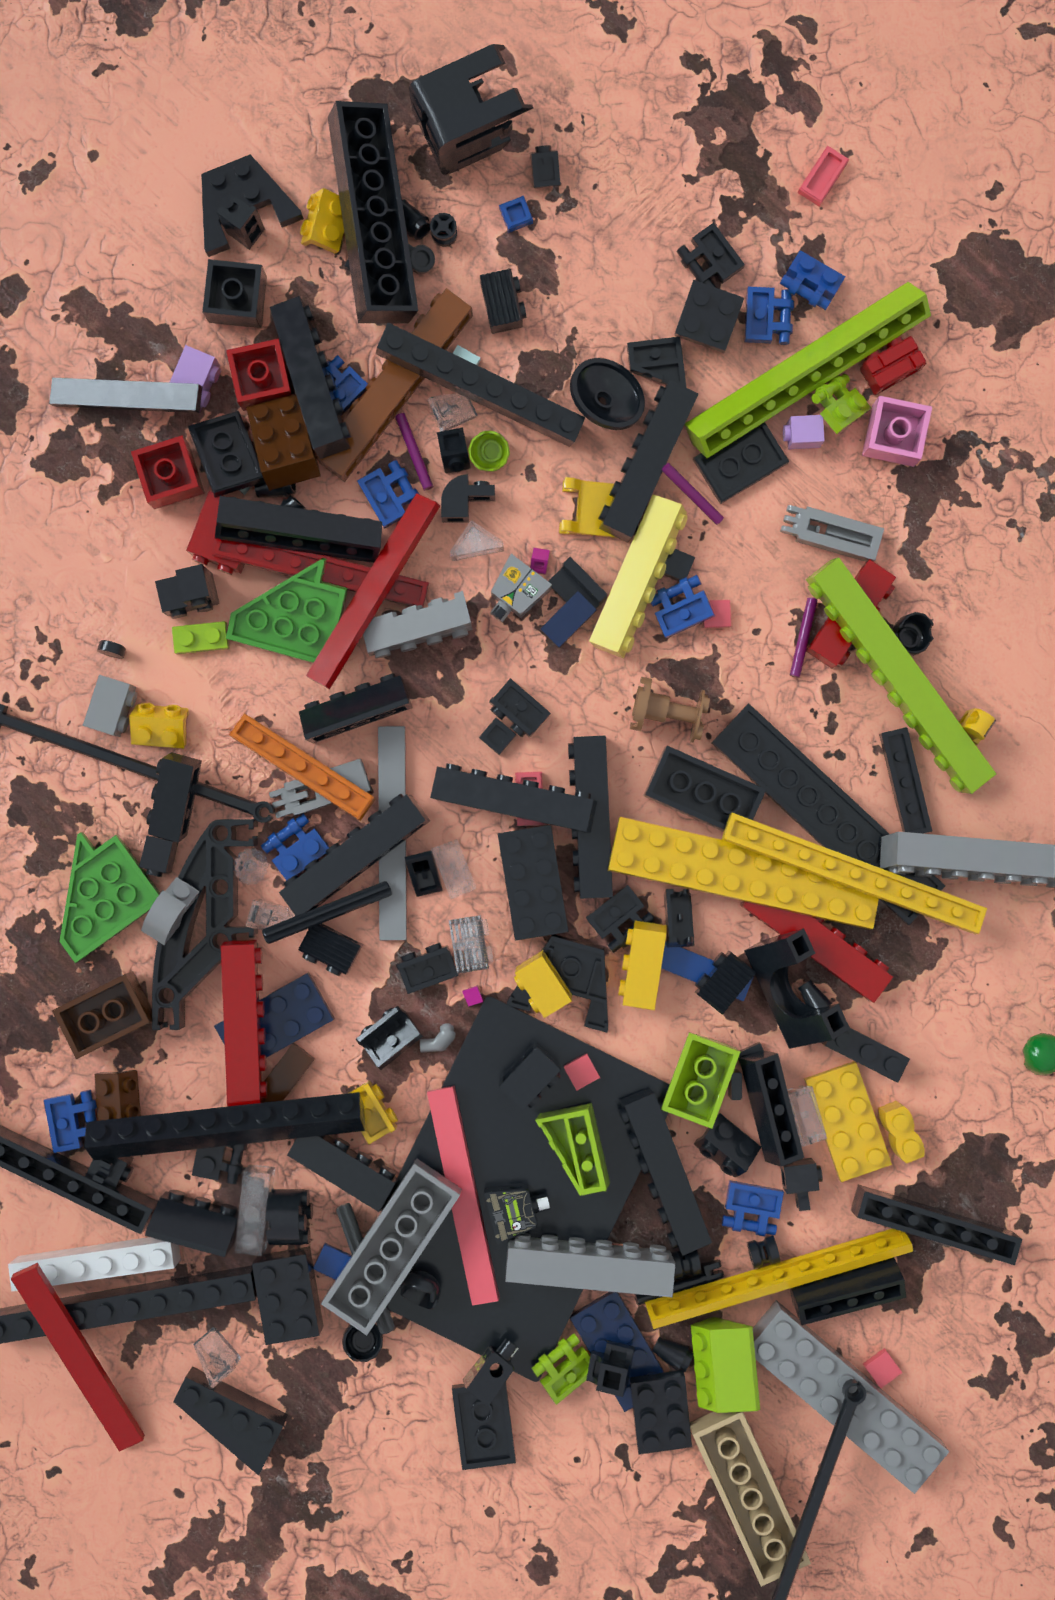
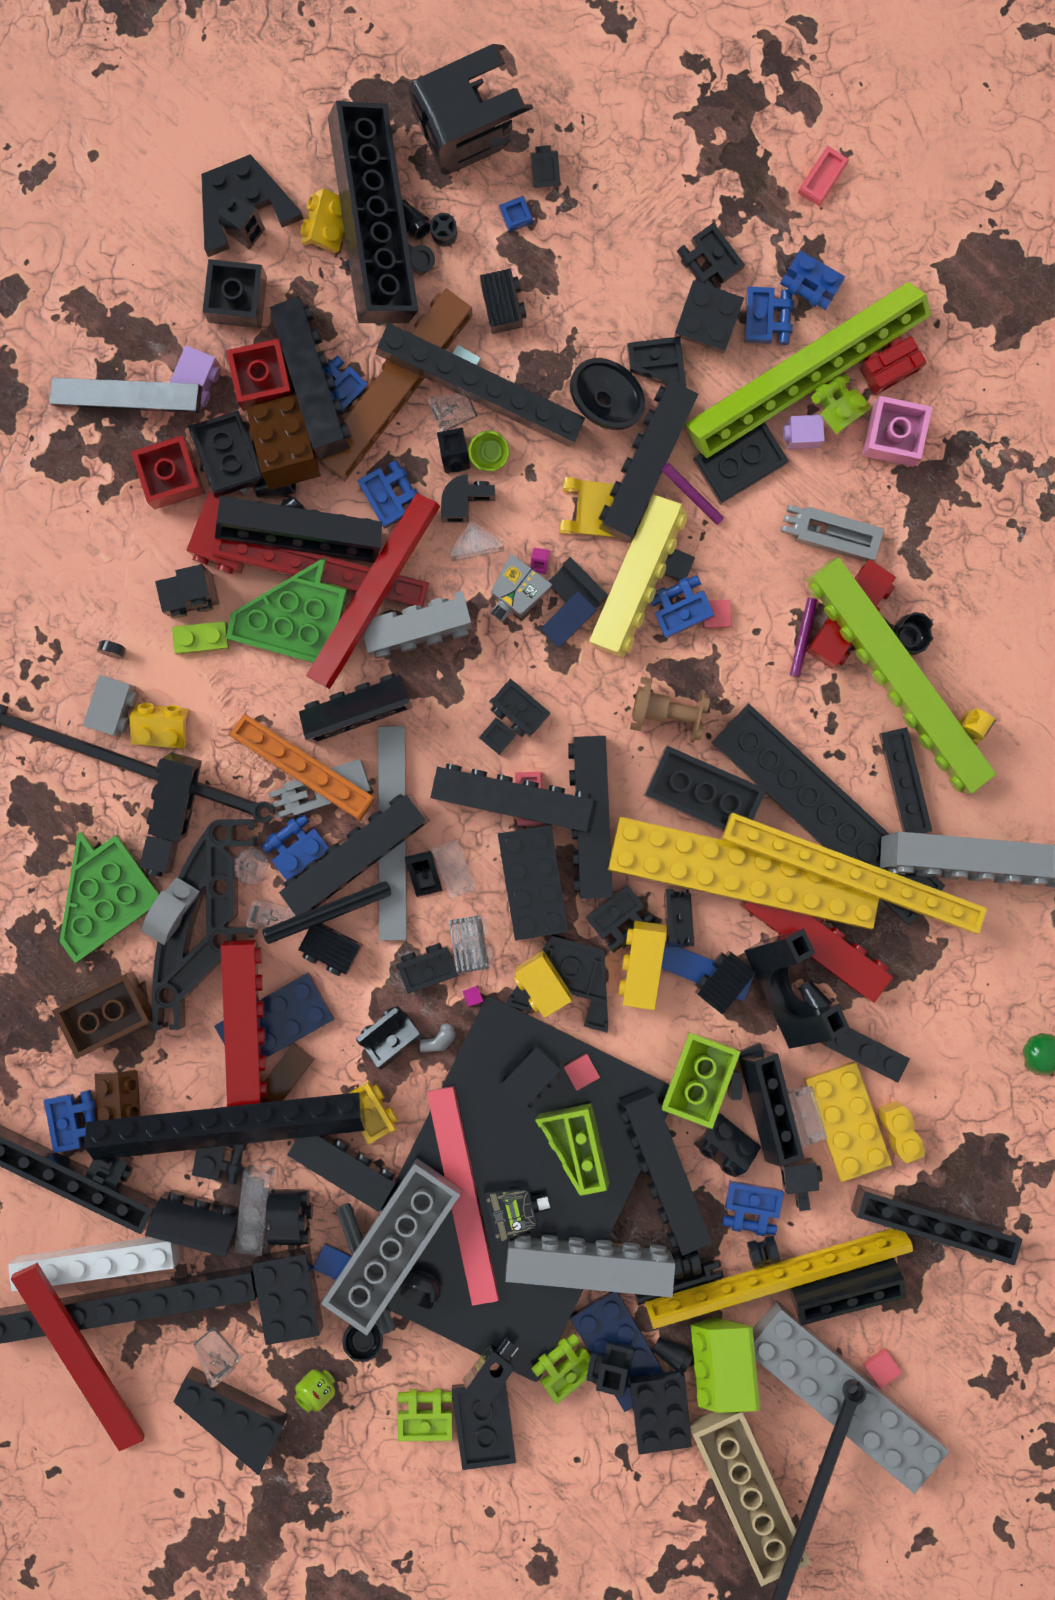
(315, 1390): none -> lime head
(414, 451): magenta bar -> none
(425, 1424): none -> lime plate

